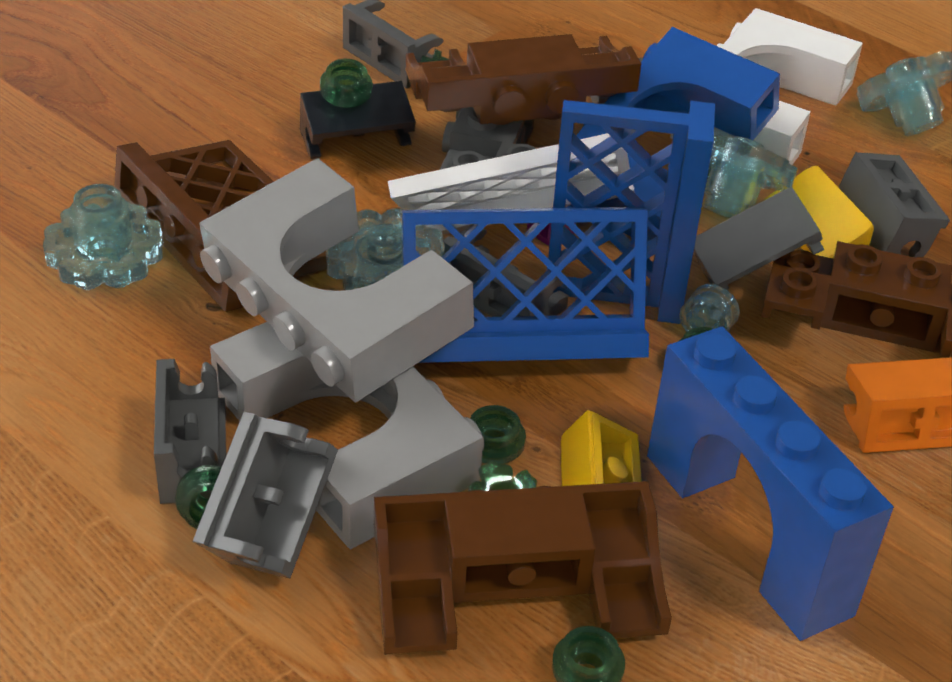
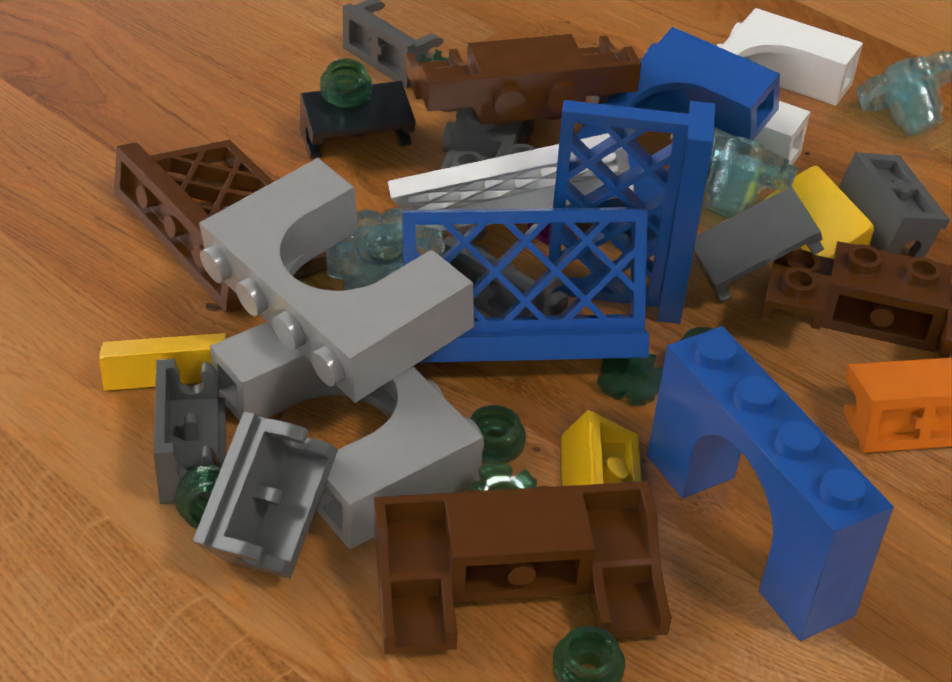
(102, 240): clear light blue plant -> none
(133, 362): none -> yellow slope
(630, 376): none -> clear green plant
(710, 307): clear light blue bush -> none

